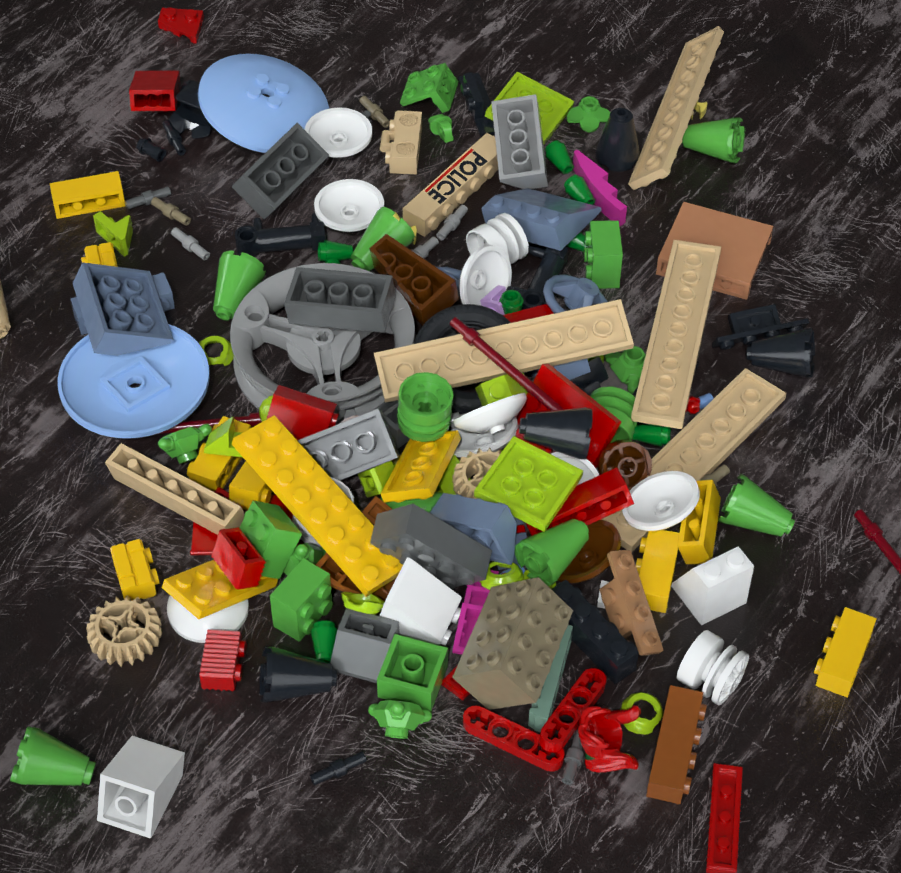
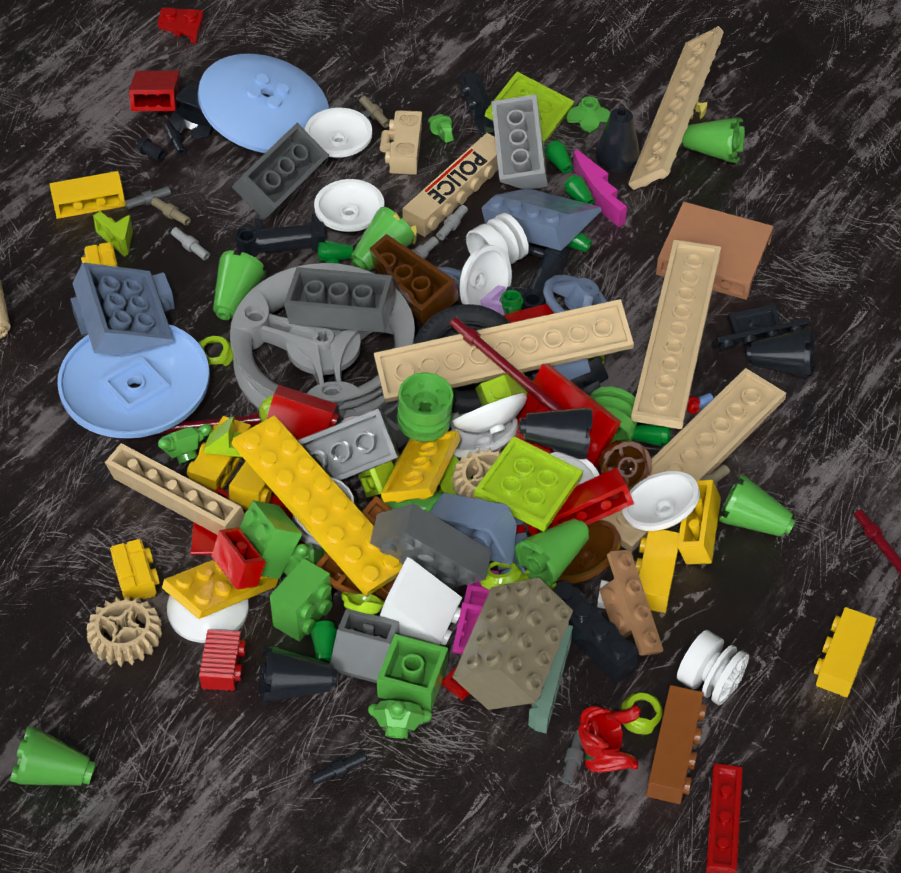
(139, 785): white slope -> none
(433, 82): bright green bracket -> none
(510, 742): red beam -> none
(572, 709): red beam -> none
(603, 254): bright green brick -> none
(627, 366): bright green rock -> none
(716, 585): white slope -> none

